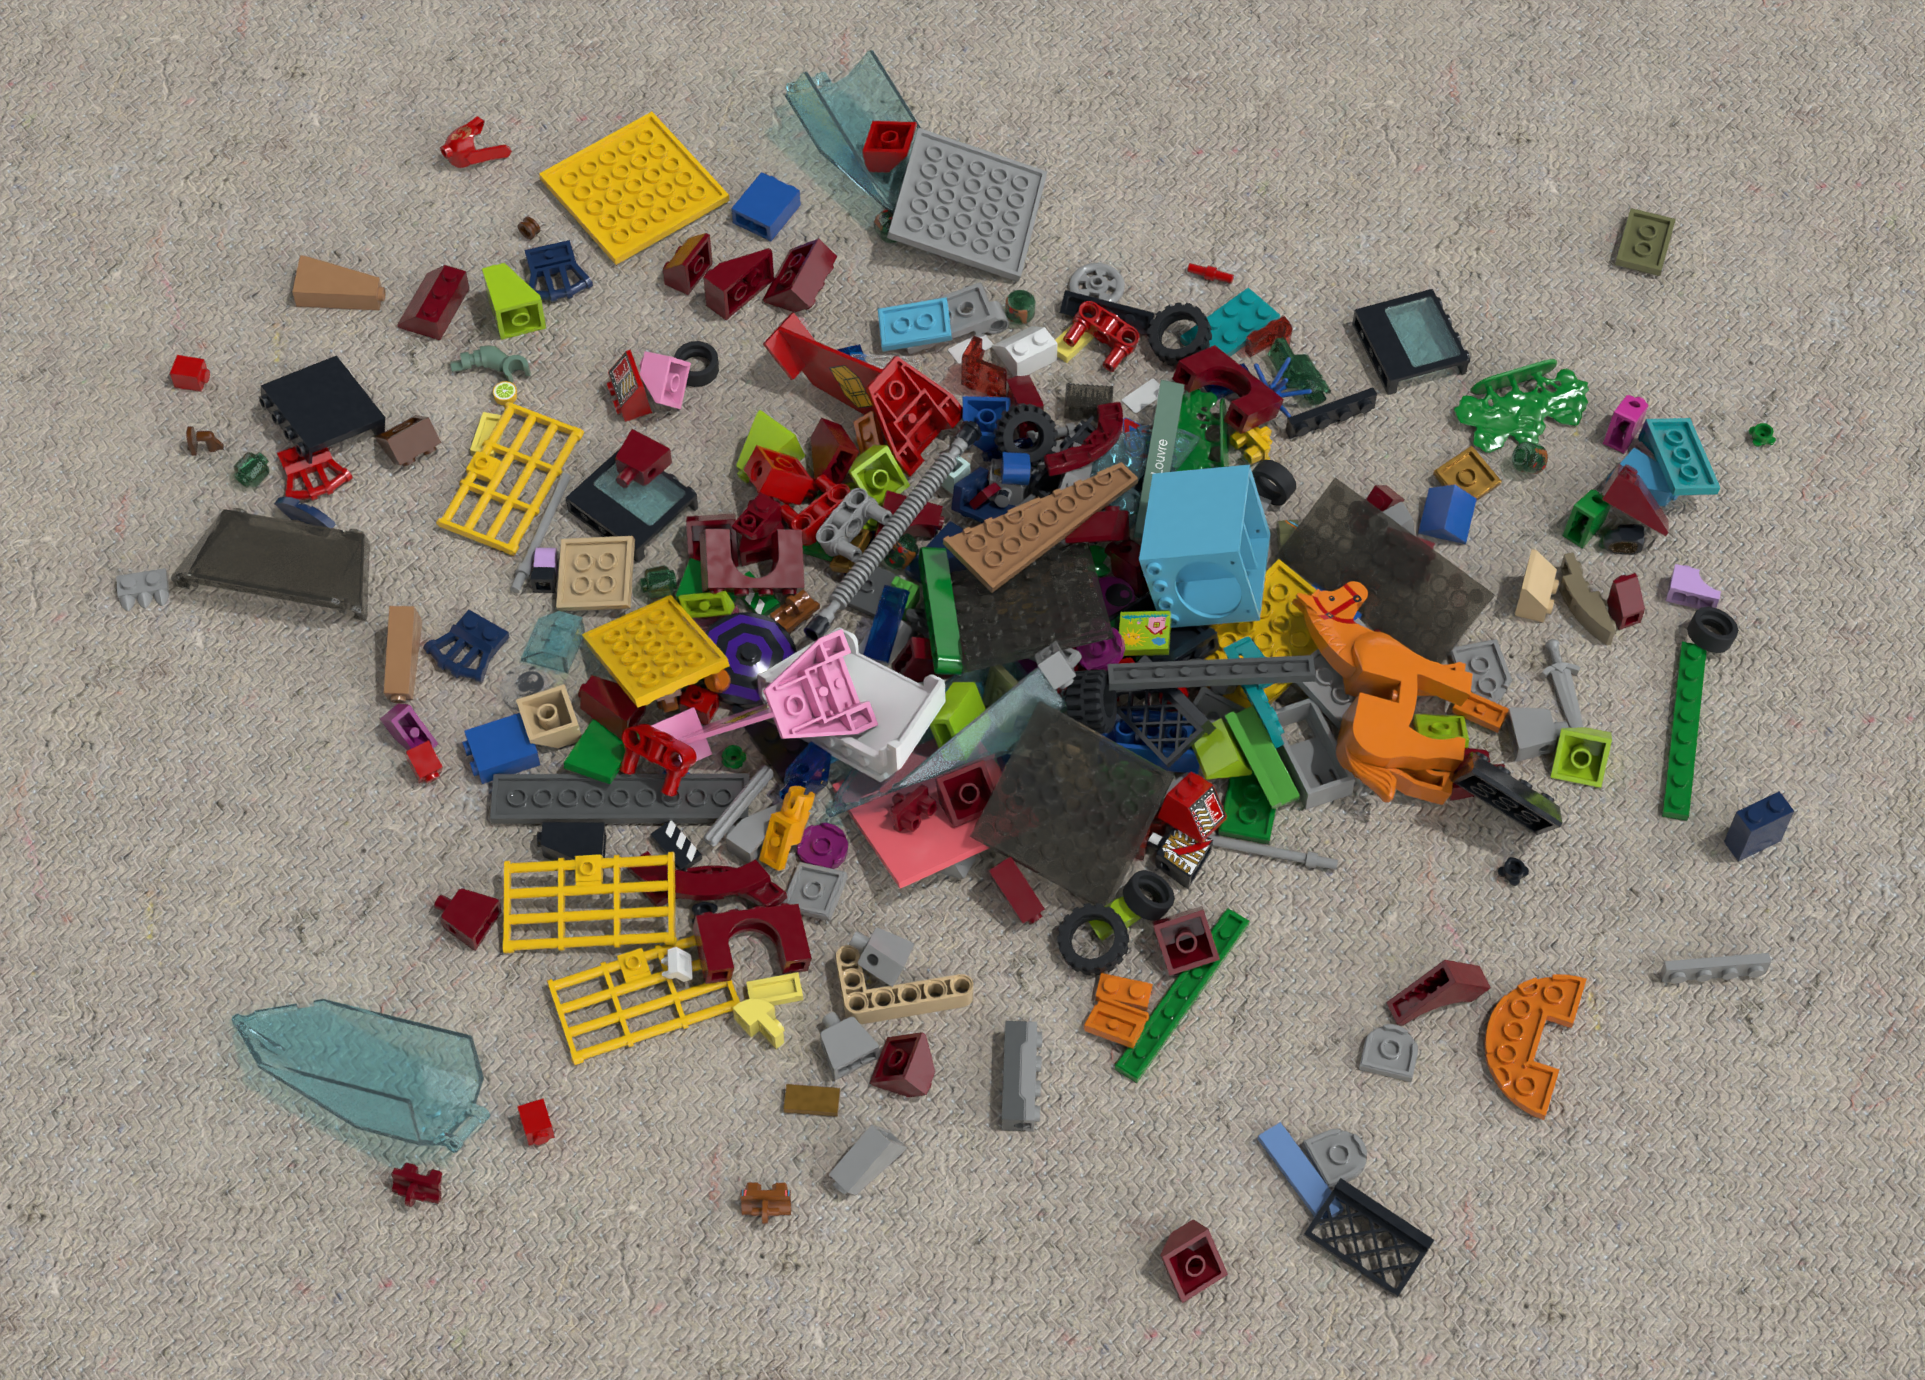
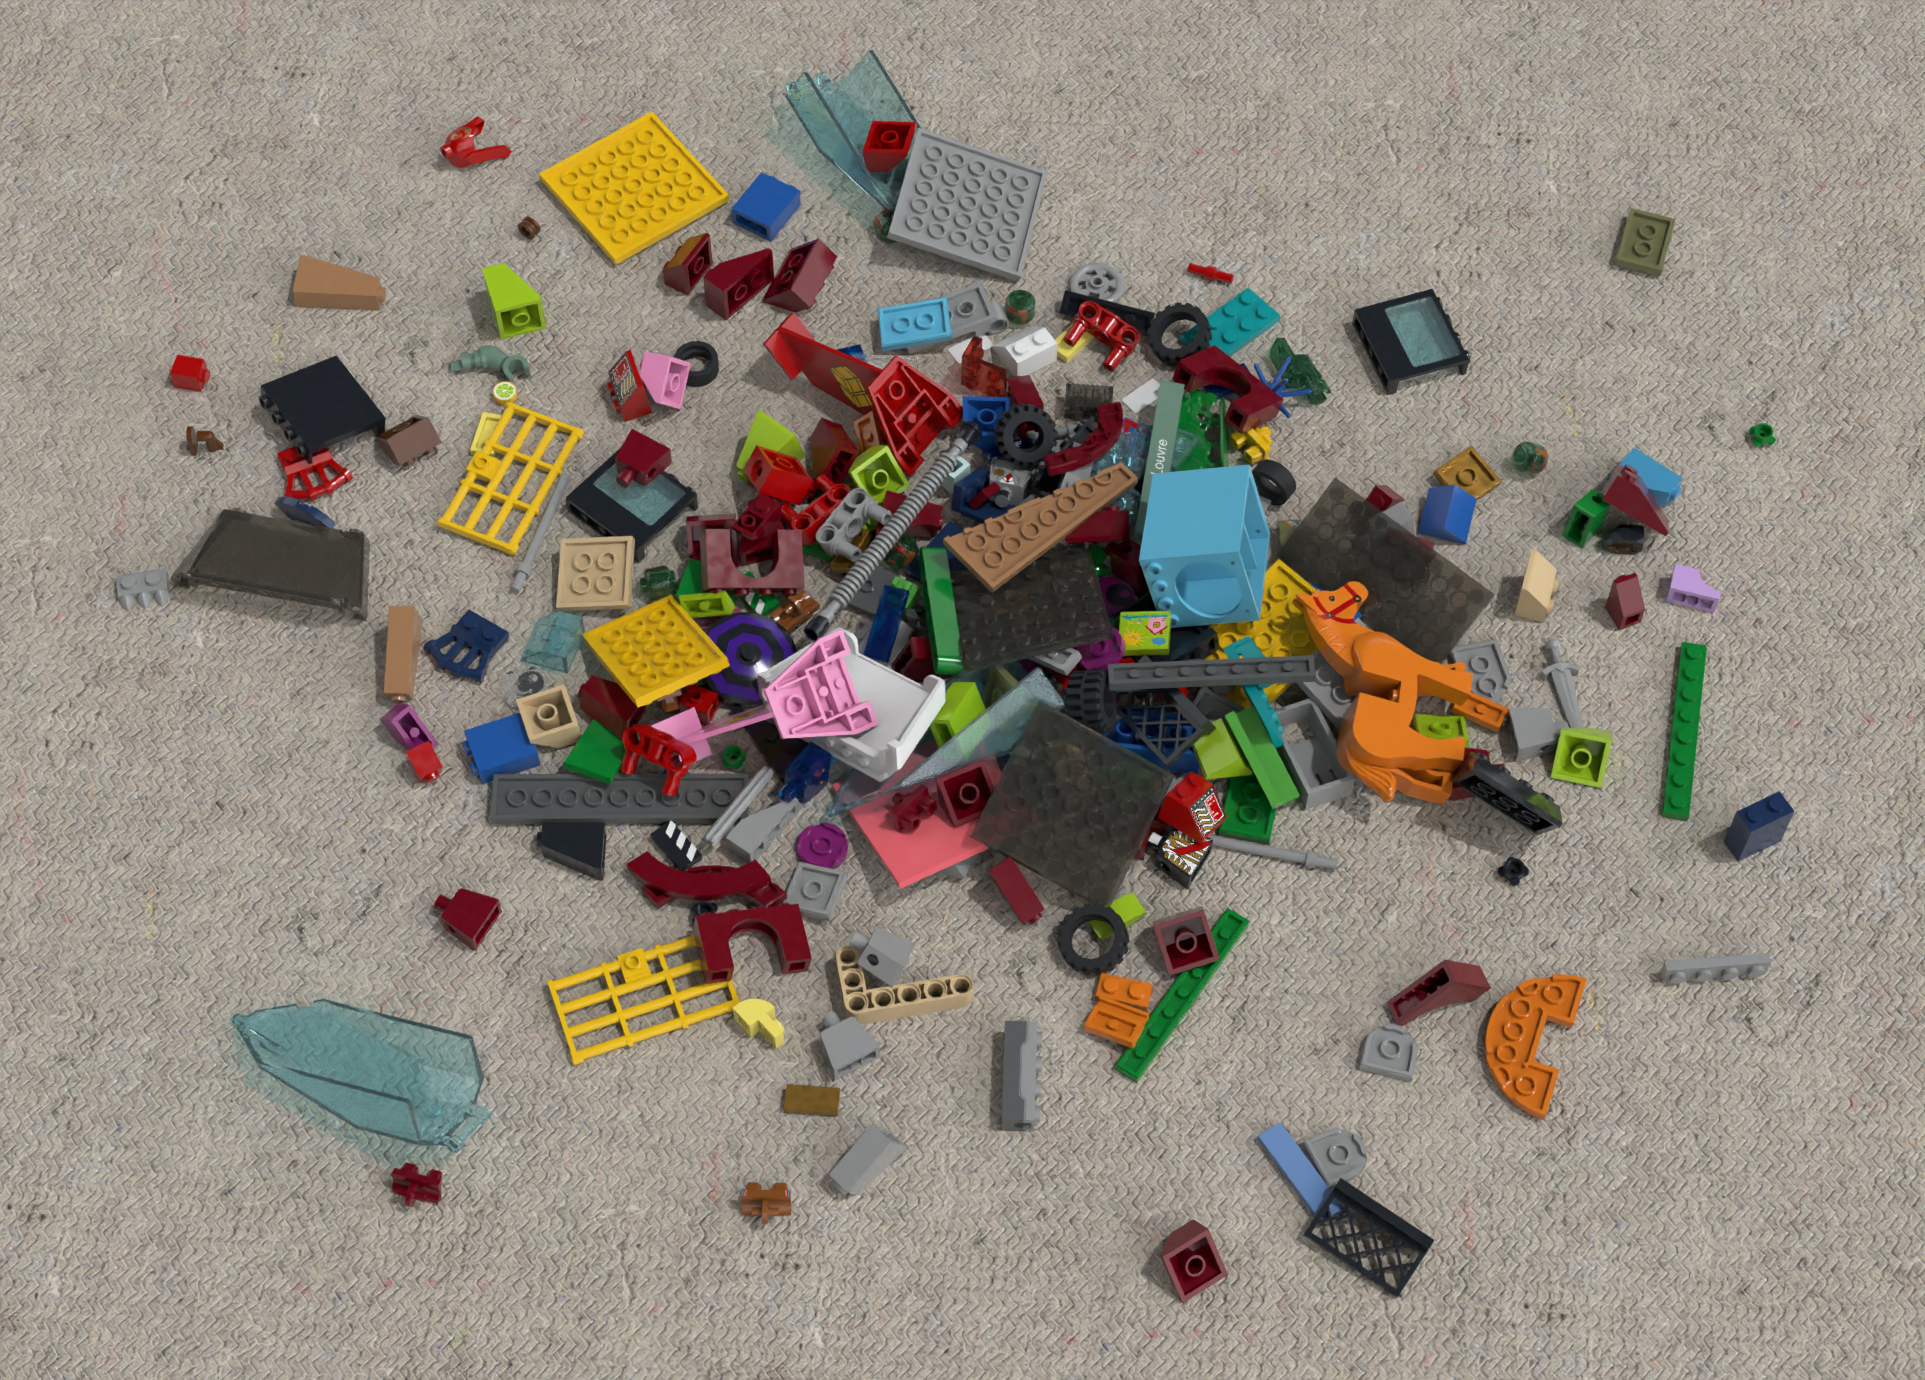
(251, 469): clear green head -> none
(435, 302): dark red slope -> none
(536, 1122): red brick -> none
(544, 570): leg -> none
(551, 260): dark blue plate -> none
(589, 882): yellow door -> none
(678, 965): white tile -> none
(718, 682): orange tile -> none
(776, 989): light yellow tile -> none
(786, 827): light orange plate -> none
(905, 1066): dark red slope -> none
(1015, 468): blue piece -> none
(1055, 666): light grey slope -> none
(1157, 887): black tyre -> none
(1266, 336): clear red plate -> none
(1331, 413): black plate -> none
(1518, 411): green plant -> none
(1585, 605): dark tan slope -> none
(1630, 413): dark pink torso -> none
(1680, 456): teal plate -> none
(1708, 640): black tyre -> none

